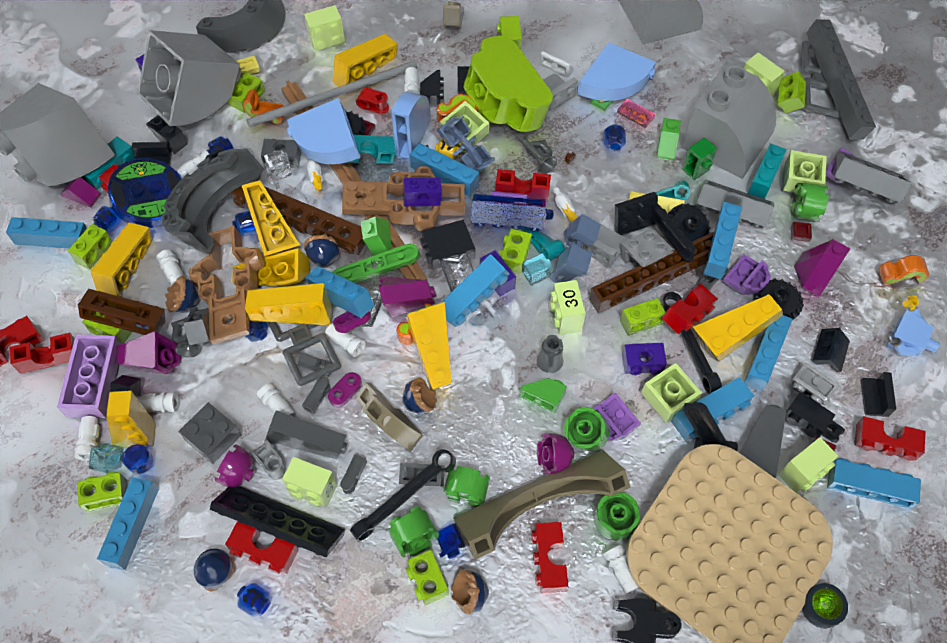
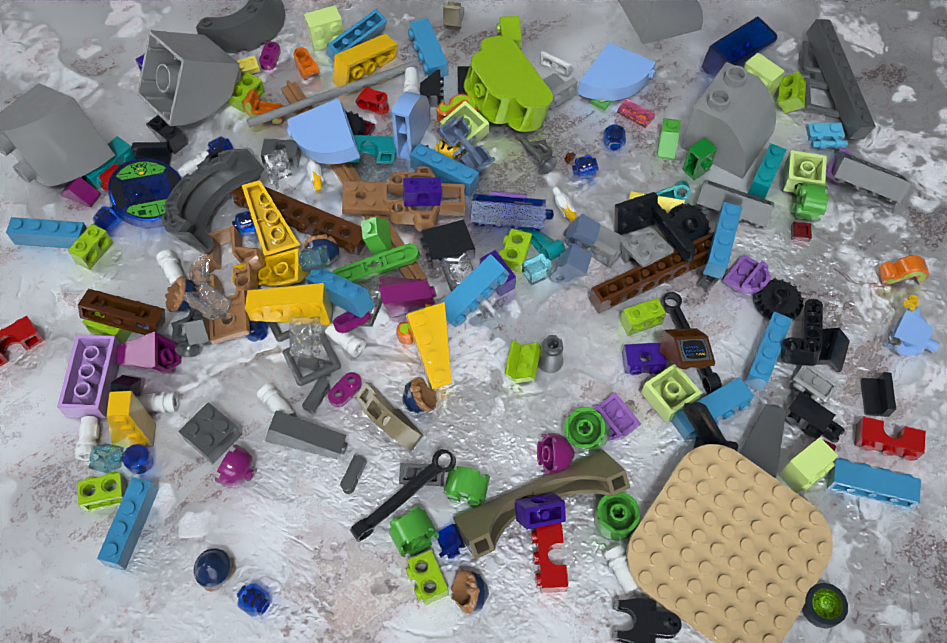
(30, 358): red arch -> none
(121, 259): yellow wedge -> none
(200, 270): none -> clear tile
(209, 301): none -> clear bracket
(266, 458): light grey piece -> none
(269, 56): none -> magenta plate
(277, 556): red arch -> none
(278, 520): black plate -> none
(305, 63): none -> orange piece
(305, 336): none -> clear bracket
(309, 482): yellowish green brick -> none
(314, 258): none -> clear light blue brick
(359, 33): none -> dark azure brick
(428, 47): none -> dark azure brick
(522, 361): none -> lime bracket
(535, 188): red arch -> none
(540, 511): none -> dark purple brick
(544, 393): bright green slope -> none
(567, 307): yellowish green brick -> none
(585, 167): none -> clear blue head
(685, 313): red arch -> none
(687, 348): none -> reddish brown slope
(736, 327): yellow wedge -> none
(739, 46): none -> clear blue windscreen
(809, 347): none -> black beam
(819, 265): magenta slope -> none
(826, 135): none -> medium azure plate

